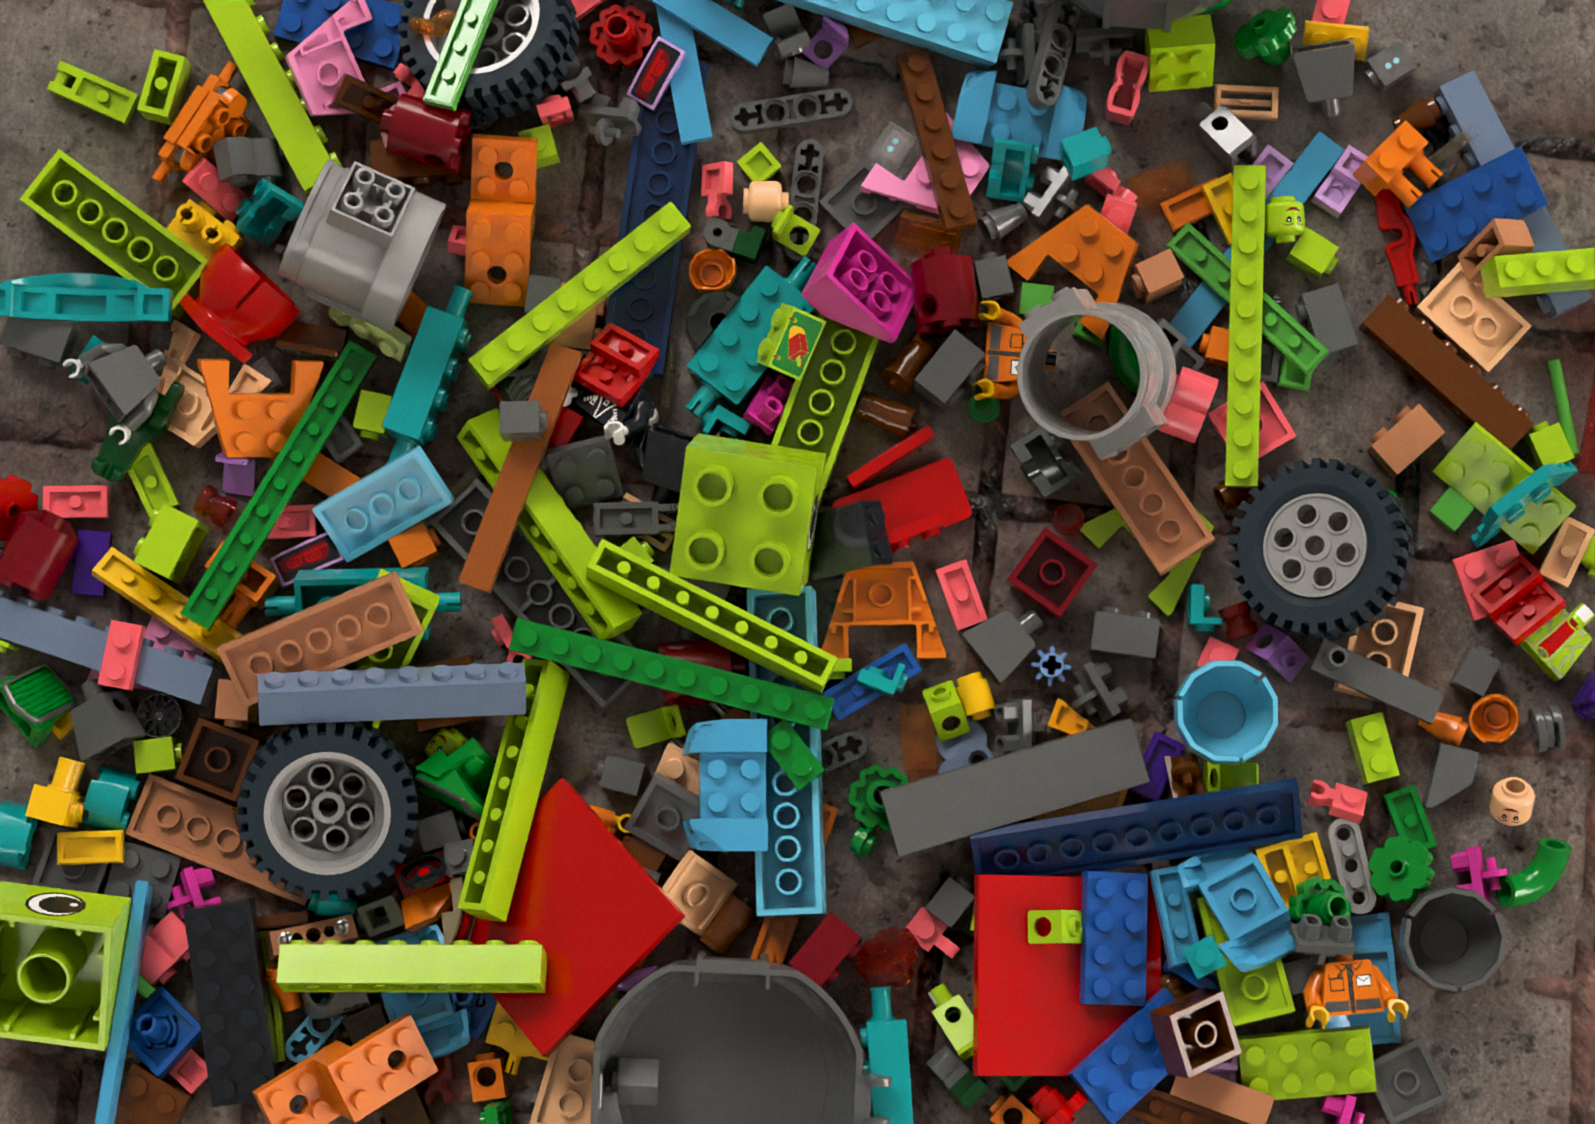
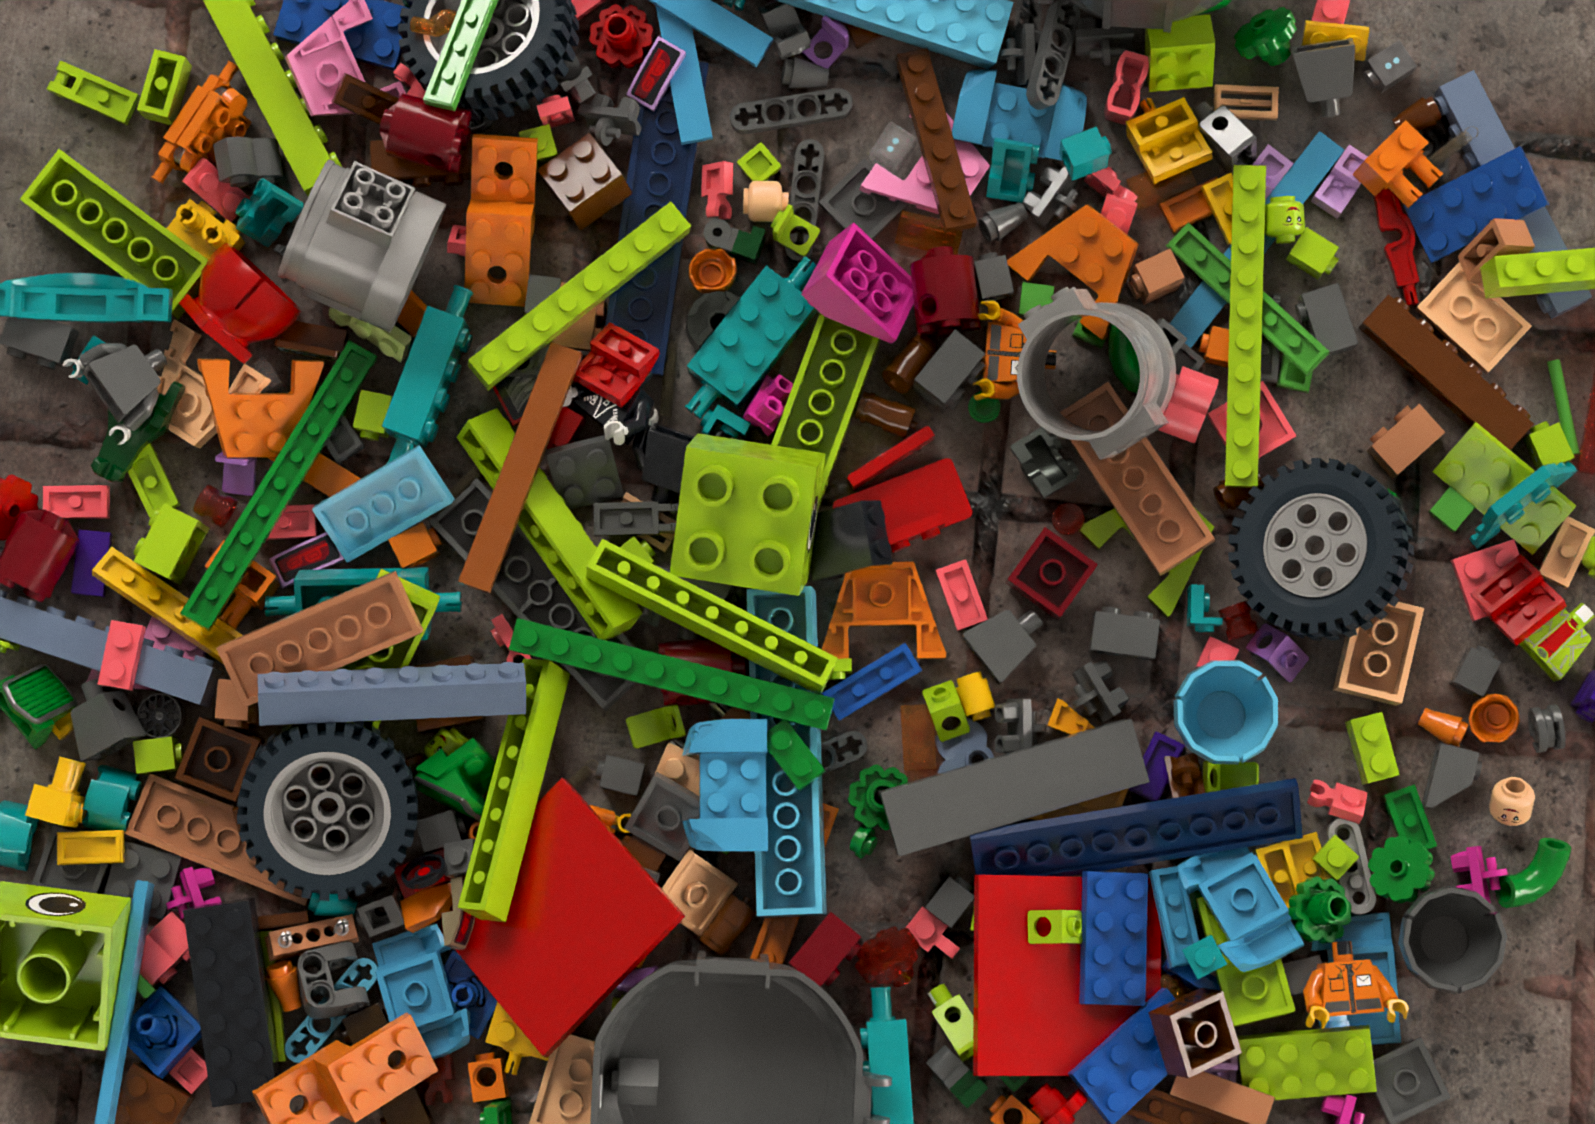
(412, 967): lime brick -> none
(522, 420): dark grey brick -> none
(585, 181): none -> reddish brown brick
(790, 341): brick -> none
(877, 680): teal bracket -> none
(1043, 672): medium blue gear -> none
(1167, 139): none -> yellow plate
(1322, 940): dark grey hips -> none
(1335, 857): none -> lime plate
(1377, 681): dark grey piece -> none

